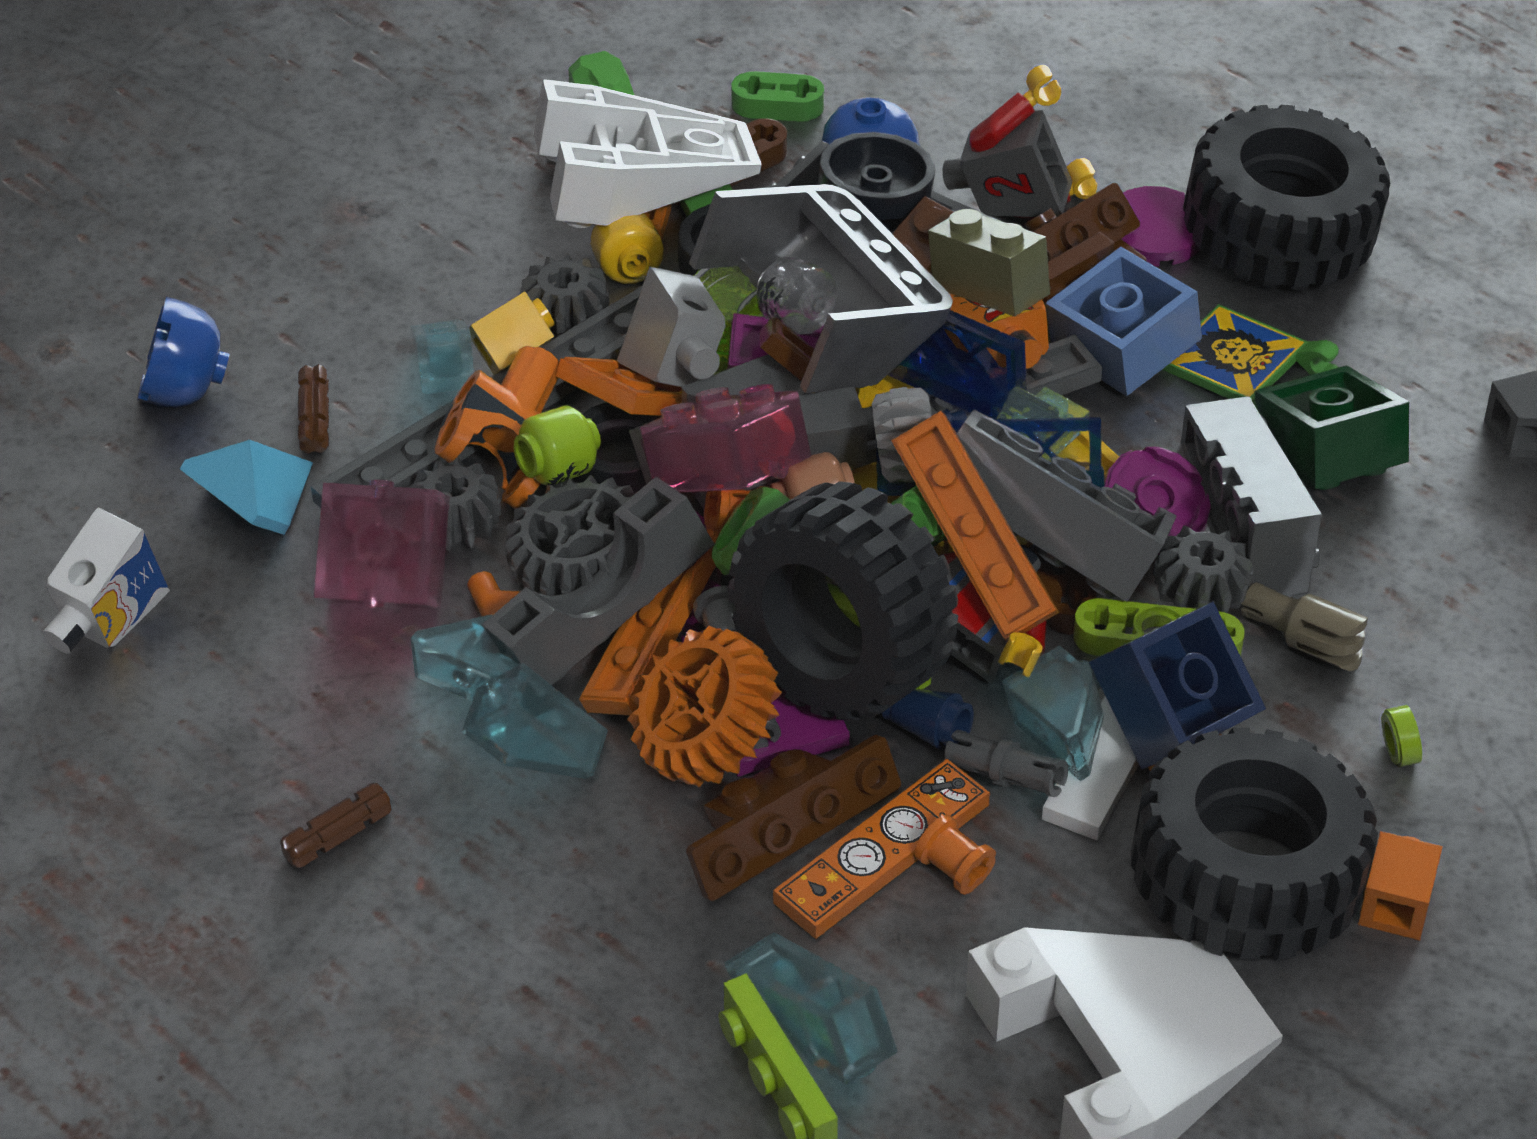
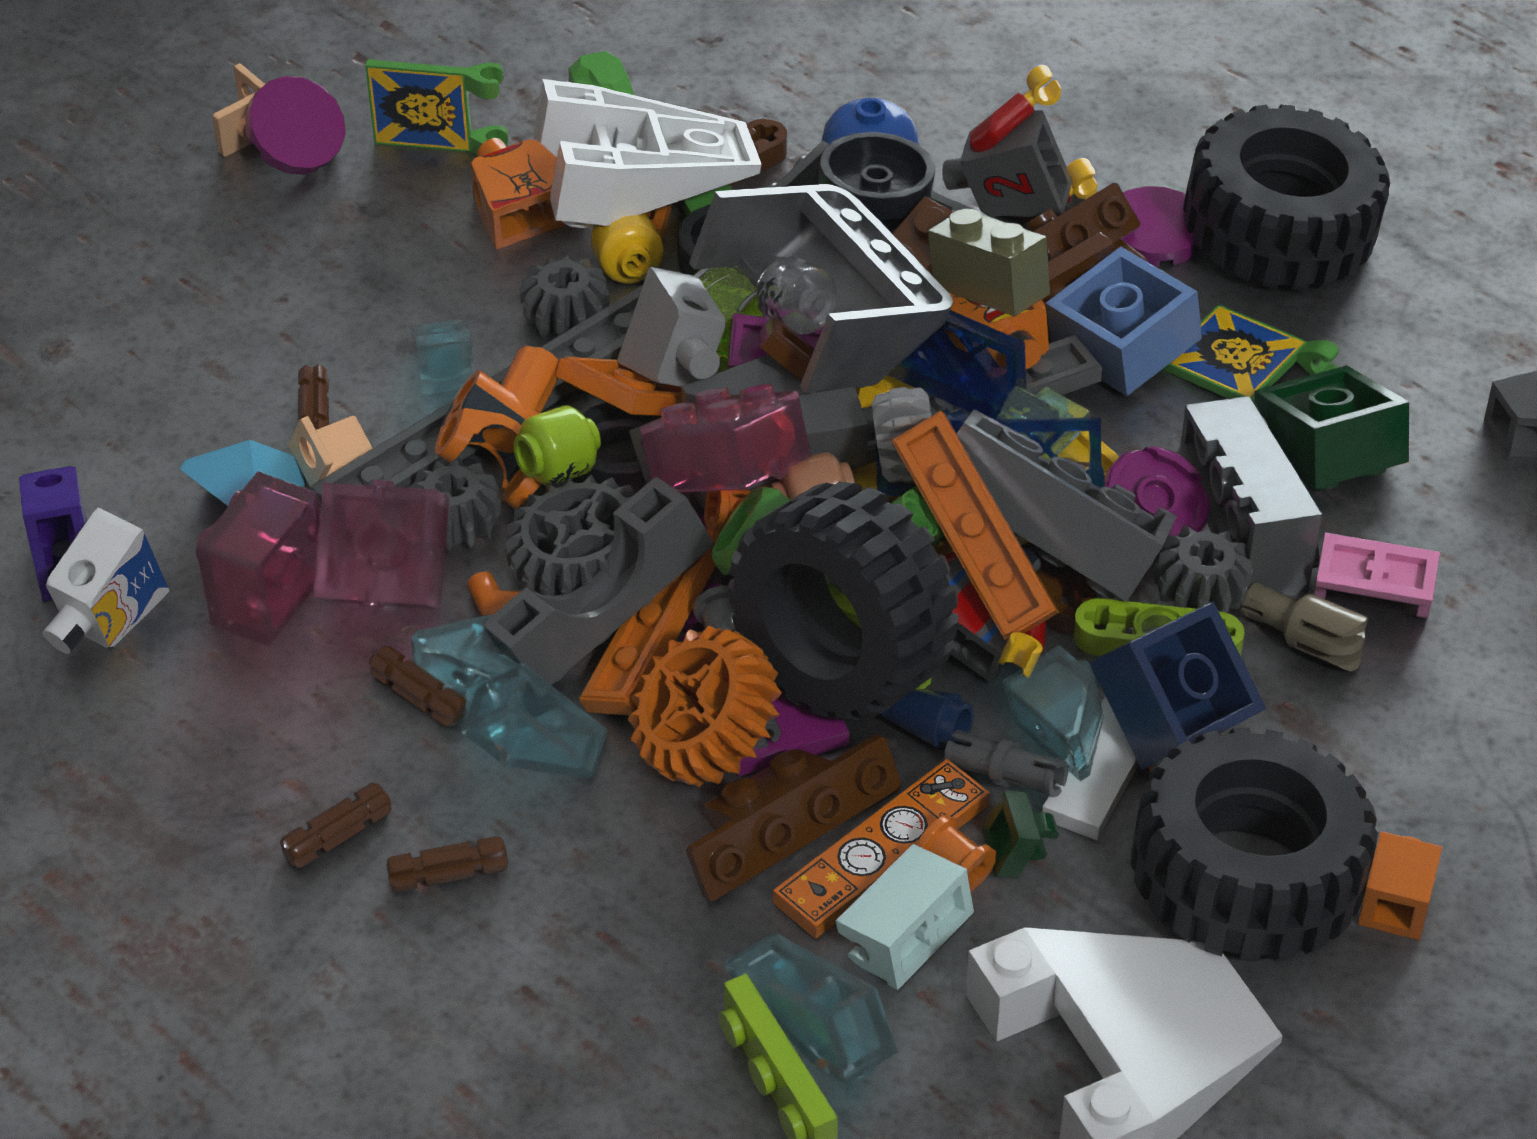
(51, 514): none -> dark purple torso
(182, 356): blue cylinder -> none
(230, 121): none -> light nougat bracket
(260, 558): none -> clear pink brick
(295, 125): none -> magenta tile
(327, 448): none -> light nougat bracket
(418, 686): none -> reddish brown axle
(430, 104): none -> flag
(447, 863): none -> reddish brown axle
(511, 328): yellow brick -> none
(514, 190): none -> orange torso
(777, 96): bright green beam -> none
(907, 915): none -> light aqua hinge
(1017, 833): none -> dark green tile
(1378, 571): none -> bright pink hinge
(1401, 736): lime tile -> none

